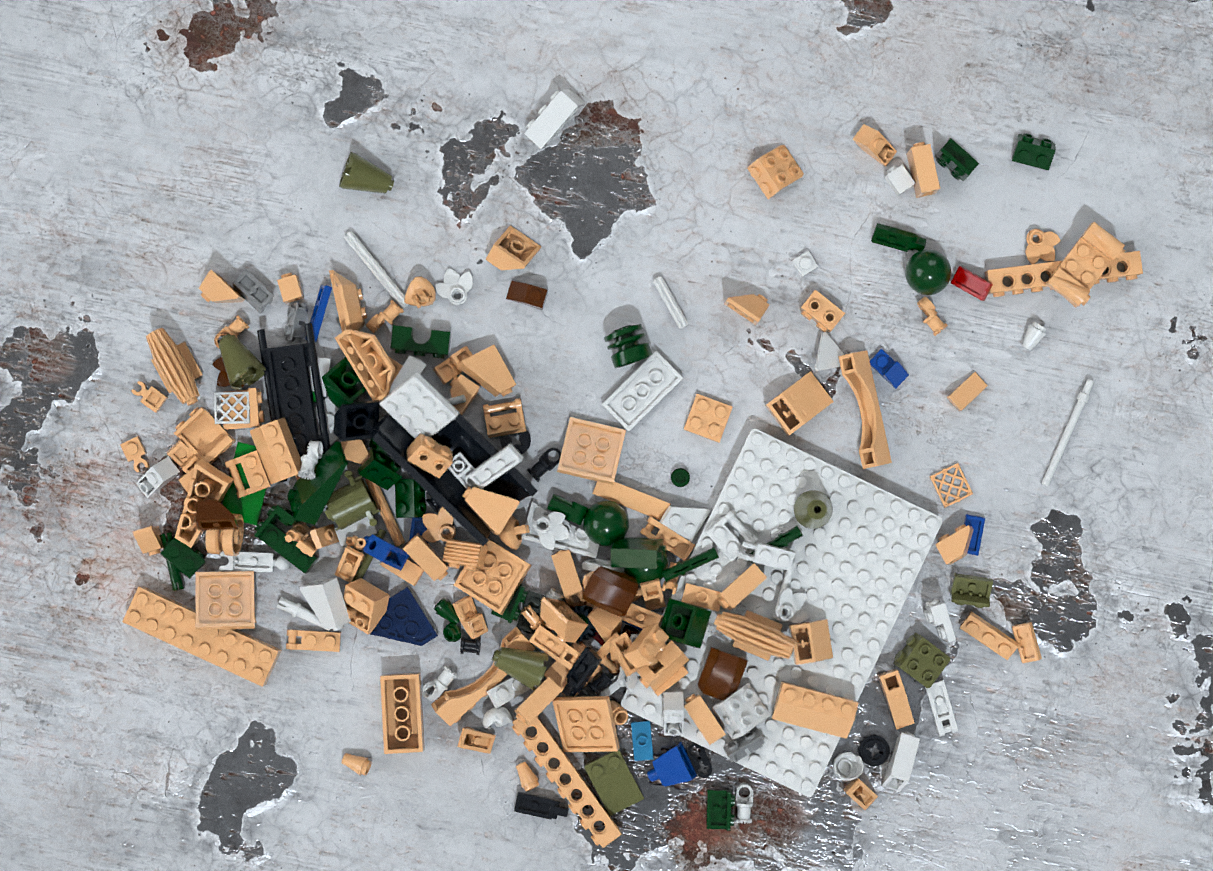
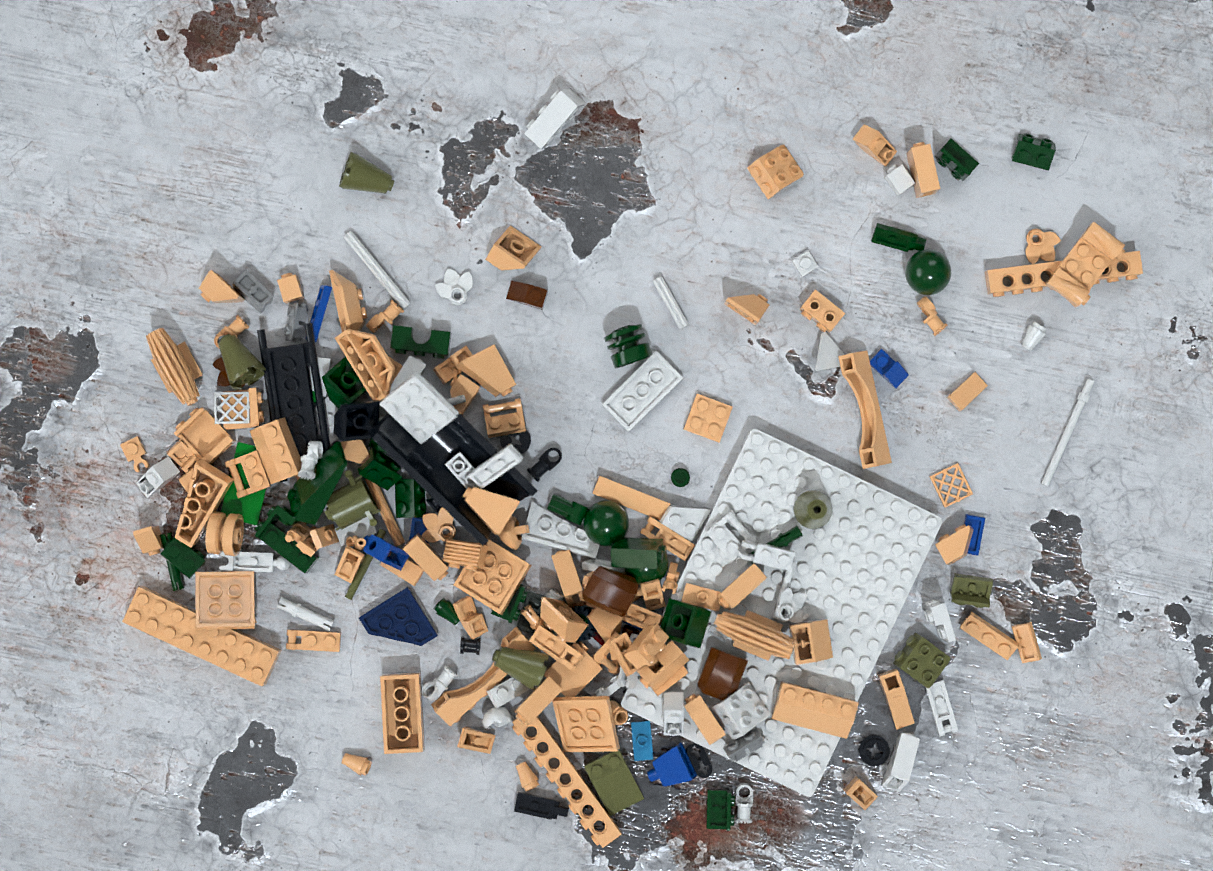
(151, 398): light nougat plate -> none
(214, 516): reddish brown slope -> none
(327, 602): white slope -> none
(365, 604): light nougat slope -> none
(420, 293): light nougat piece -> none
(430, 455): light nougat brick -> none
(452, 632): dark green plate -> none
(554, 529): white plate -> none
(581, 672): black hinge -> none
(591, 451): light nougat plate -> none
(593, 685): black bush -> none
(689, 564): dark green pin -> none
(799, 403): light nougat slope -> none
(848, 766): white hair -> none
(971, 283): red tile -> none

